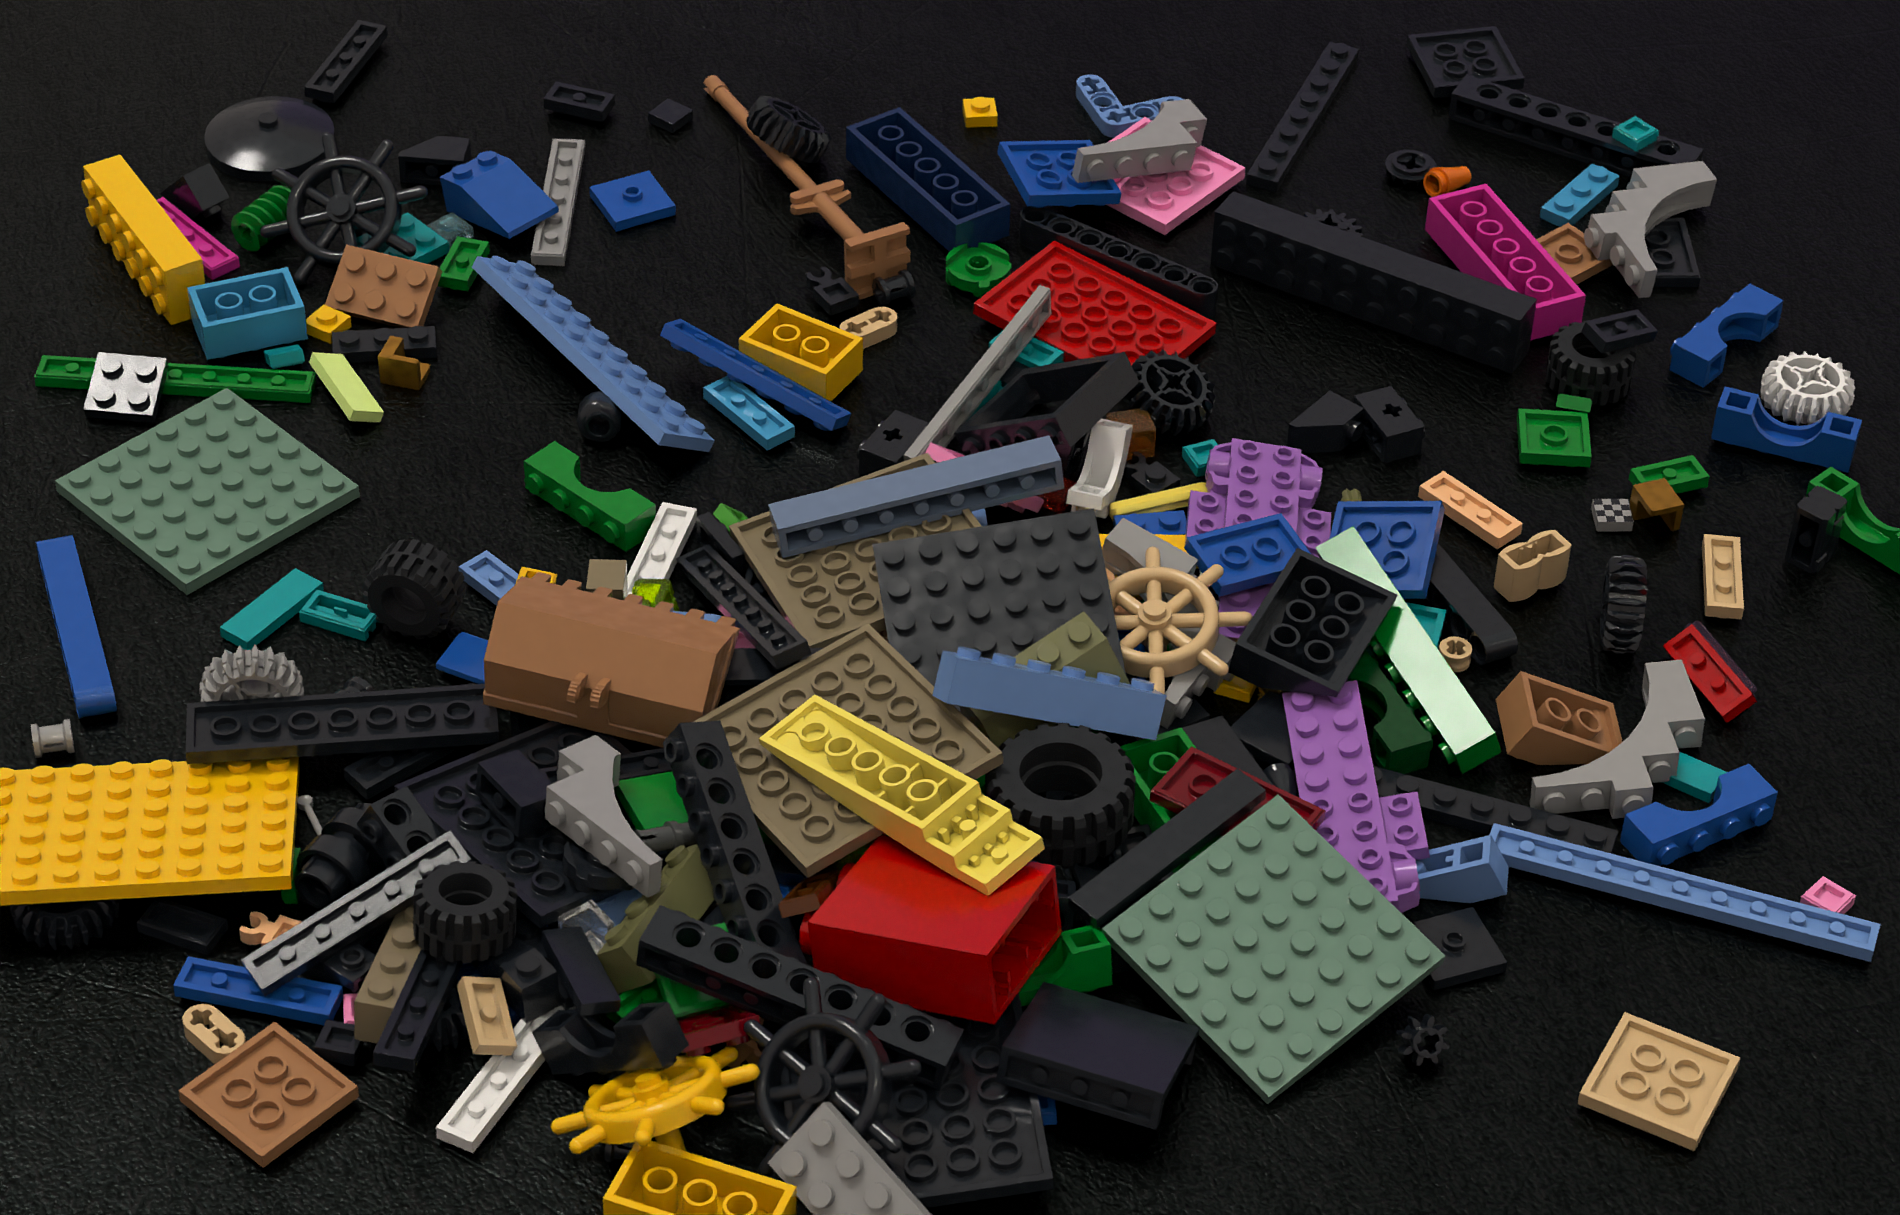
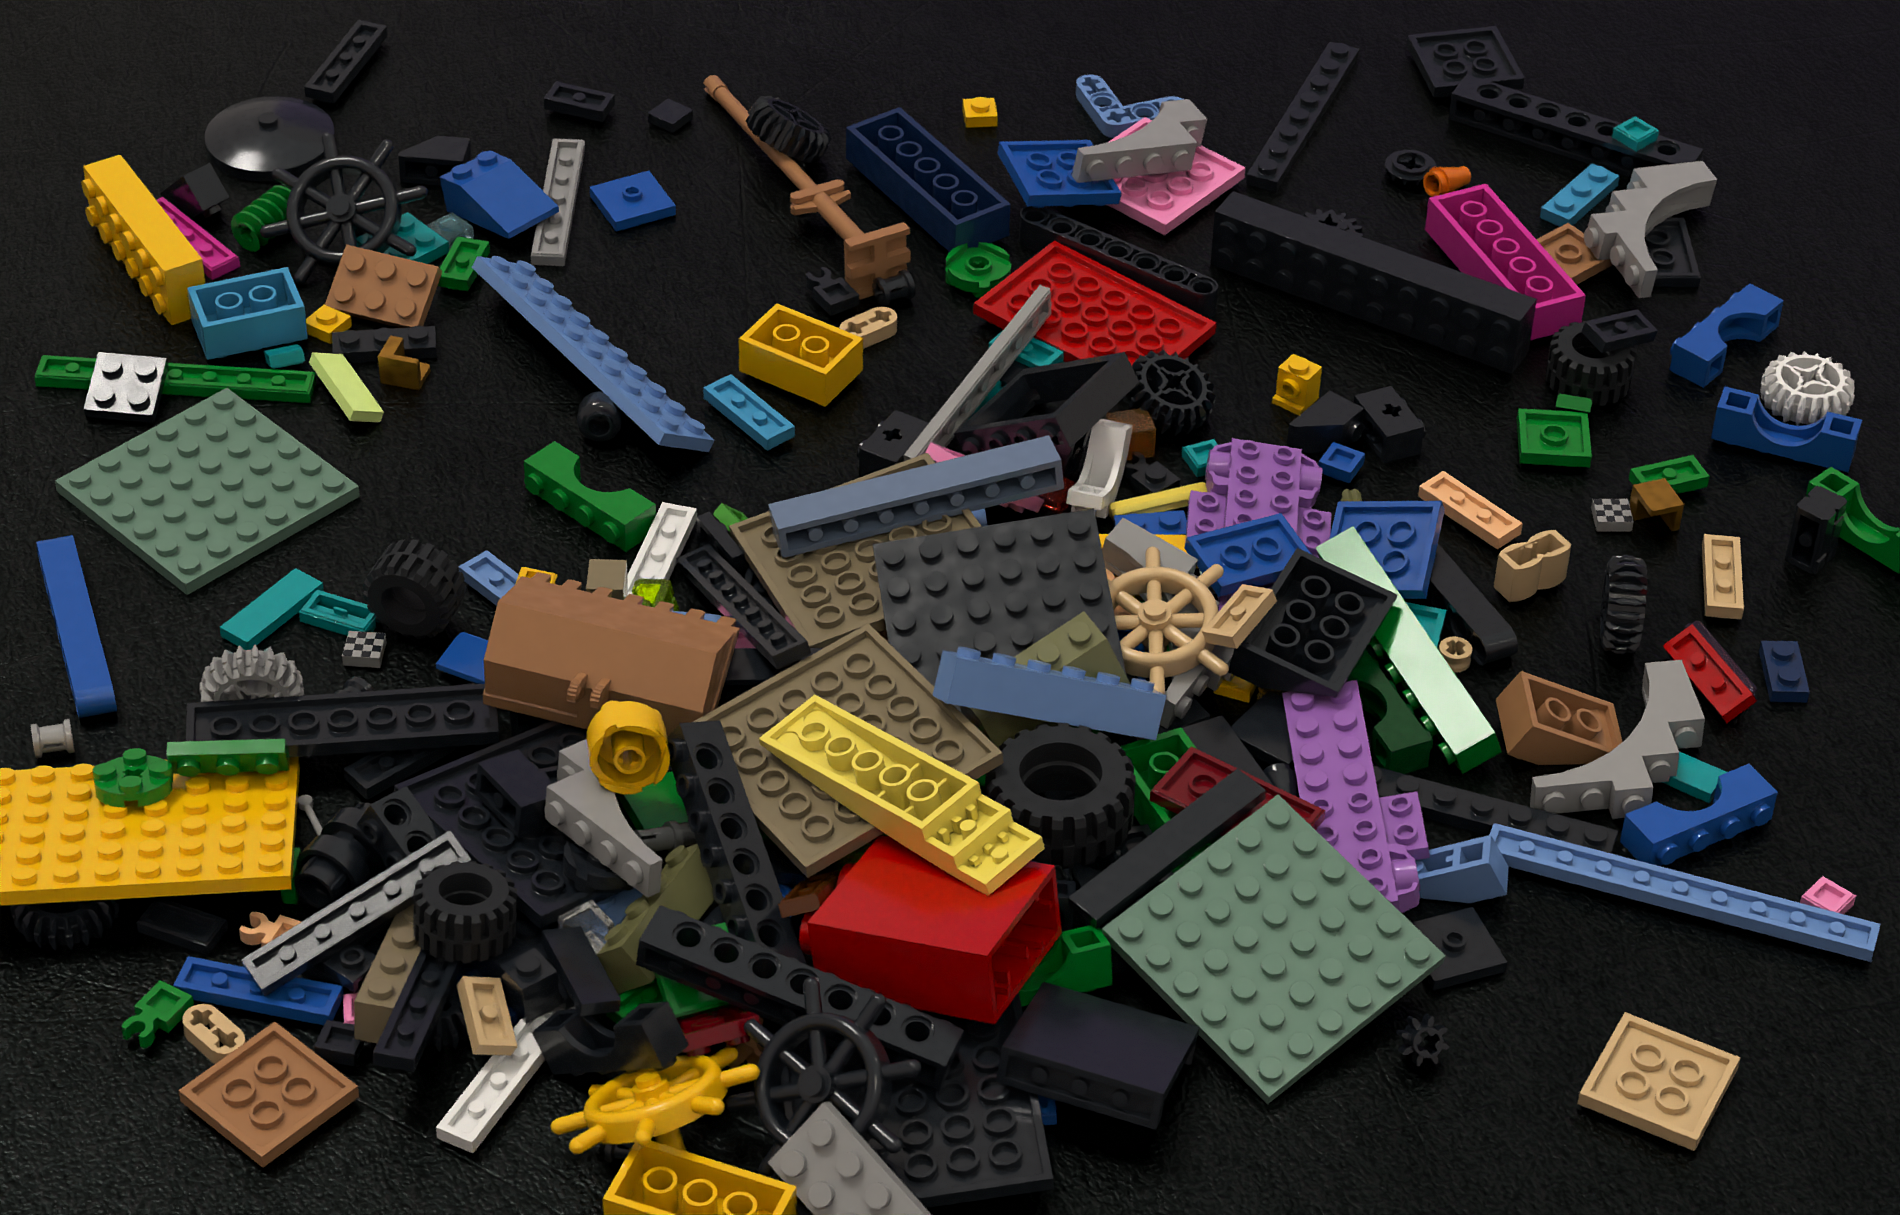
(133, 778): none -> green plate
(156, 1010): none -> green plate
(228, 756): none -> green plate
(364, 649): none -> light grey tile
(627, 746): none -> yellow brick
(747, 370): blue plate -> none
(1239, 616): none -> tan plate
(1297, 384): none -> yellow brick
(1341, 462): none -> blue plate
(1784, 671): none -> dark blue plate

